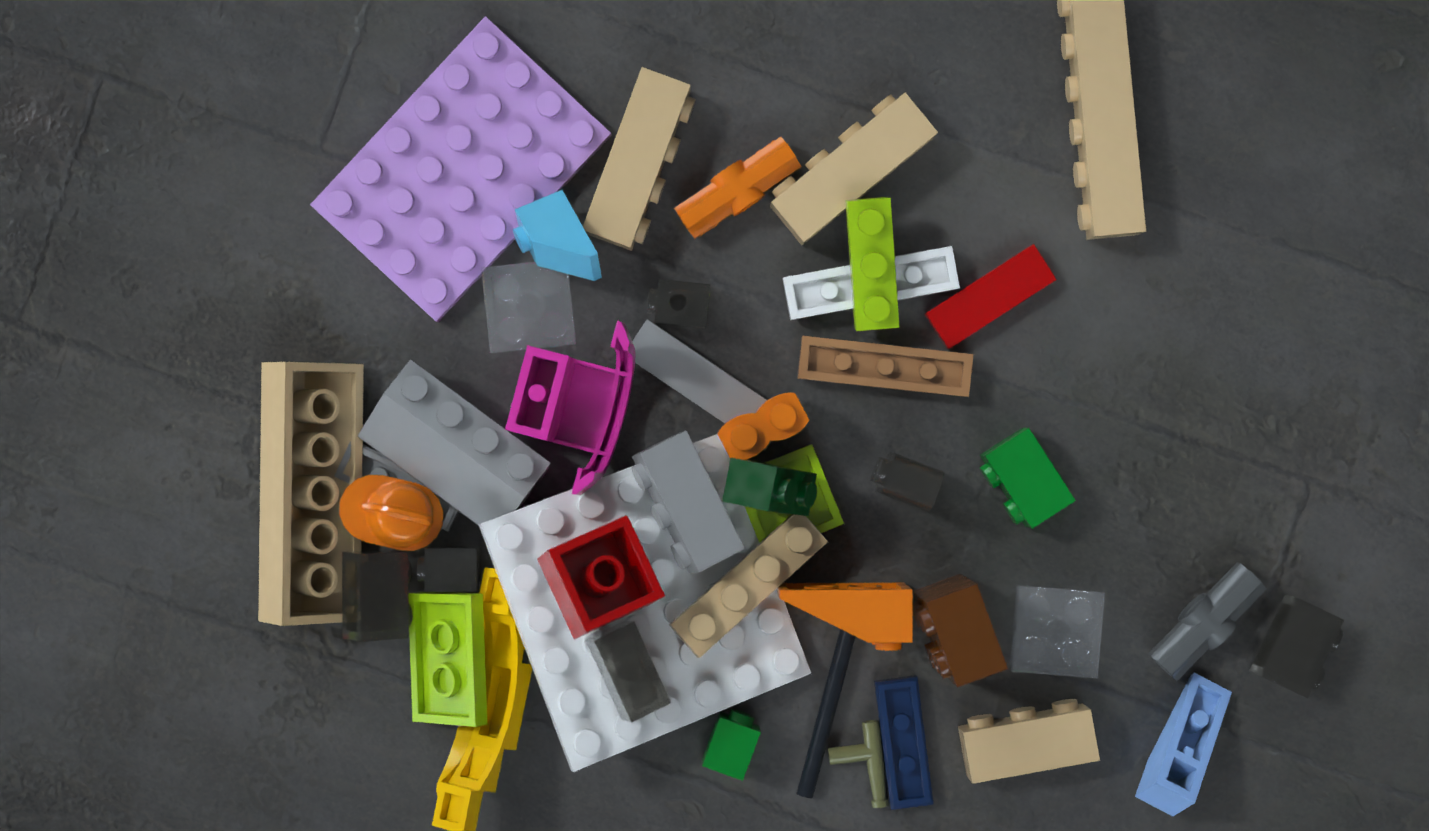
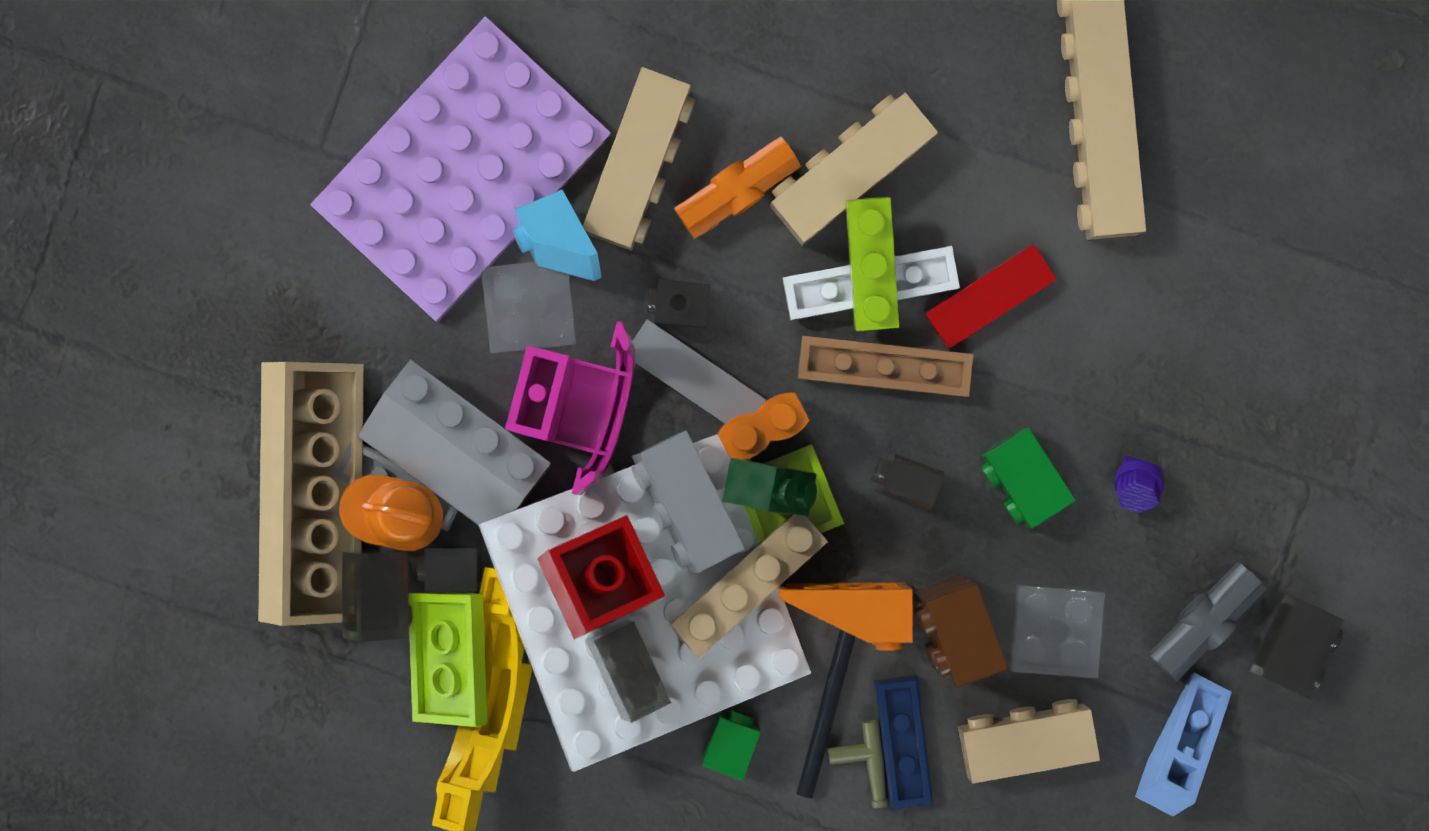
(1138, 484): none -> dark purple piece

